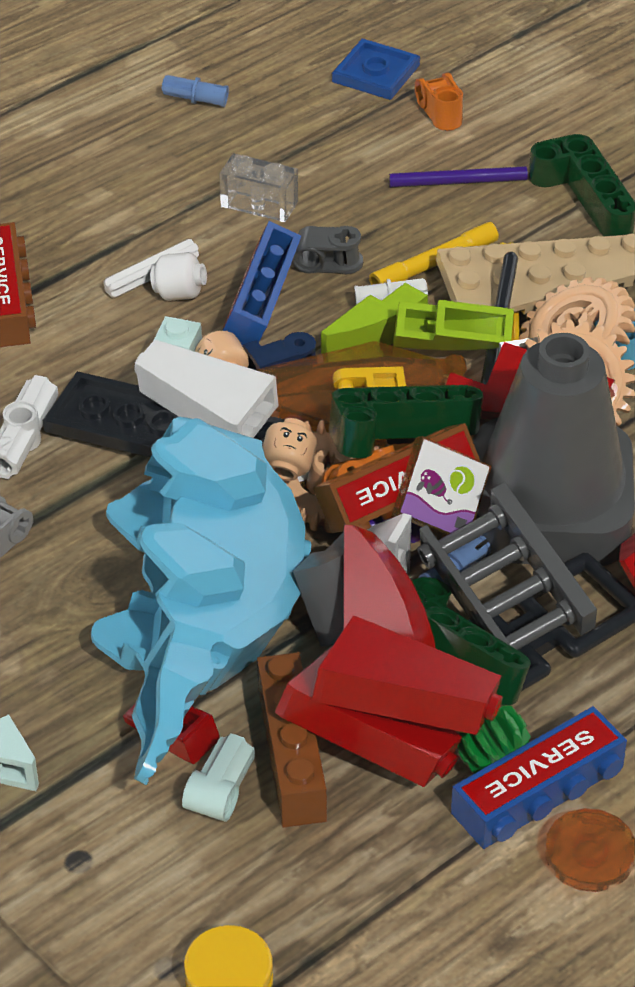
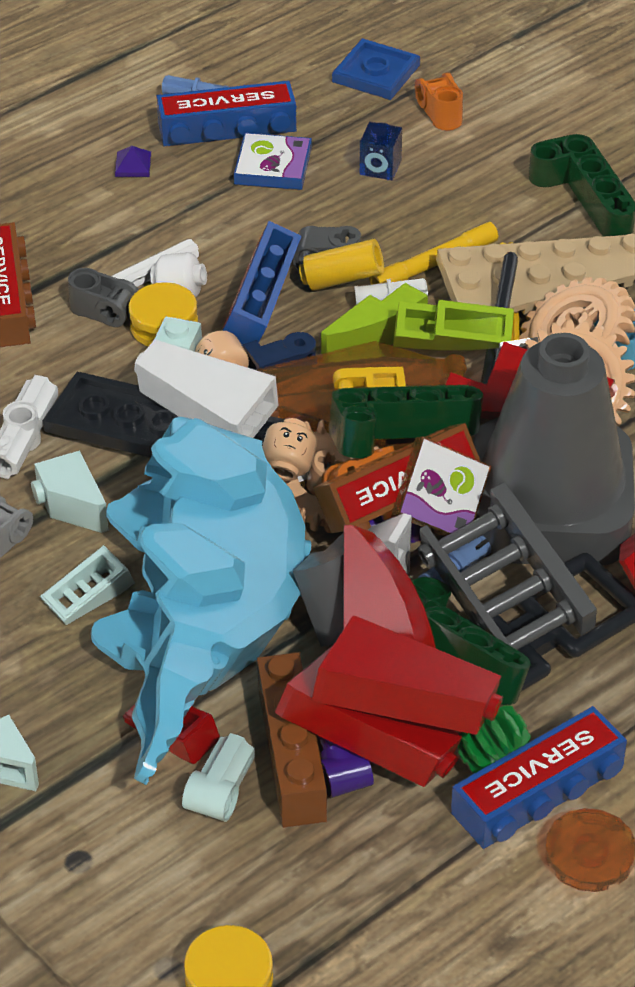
(70, 492): none -> light aqua slope
(90, 569): none -> light aqua slope
(98, 296): none -> dark grey piece
(133, 162): none -> dark purple slope
(155, 302): none -> yellow head
(226, 113): none -> blue brick
(259, 187): clear brick -> none
(273, 161): none -> tile
(342, 265): none -> yellow brick
(344, 770): none -> dark purple pin
(380, 150): none -> clear blue brick
(458, 176): dark purple bar -> none

